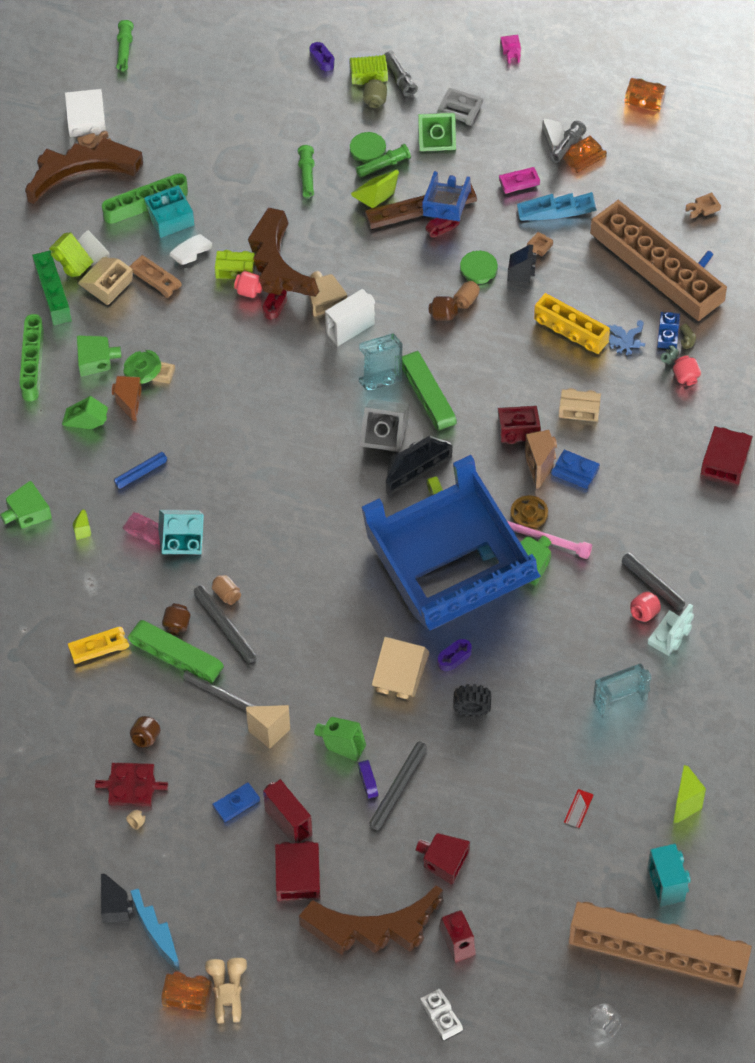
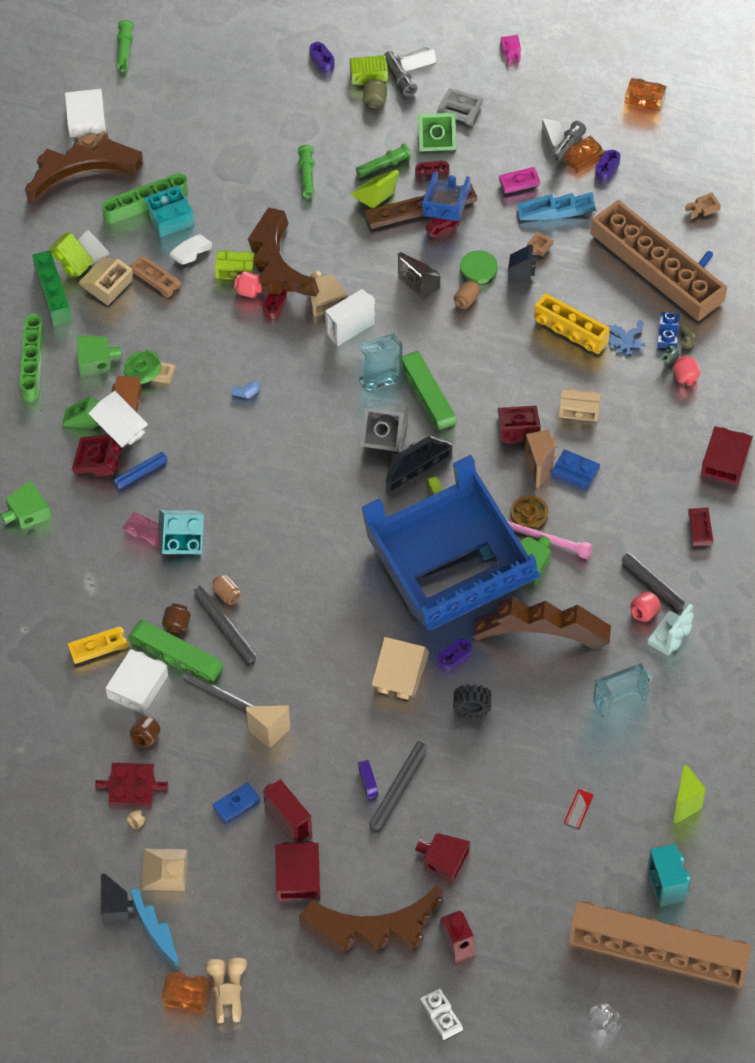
(81, 525): lime slope -> none
(97, 455): none -> dark red plate
(118, 419): none -> white brick
(137, 681): none -> white brick
(164, 869): none -> tan slope
(247, 391): none -> medium blue arm
(342, 737): bright green torso -> none
(367, 147): bright green tile -> none
(416, 58): none -> white slope
(418, 276): none -> clear smoke slope
(430, 167): none -> dark red beam
(443, 308): reddish brown head -> none
(544, 618): none -> reddish brown arch
(604, 163): none -> dark purple beam
(700, 526): none -> dark red plate

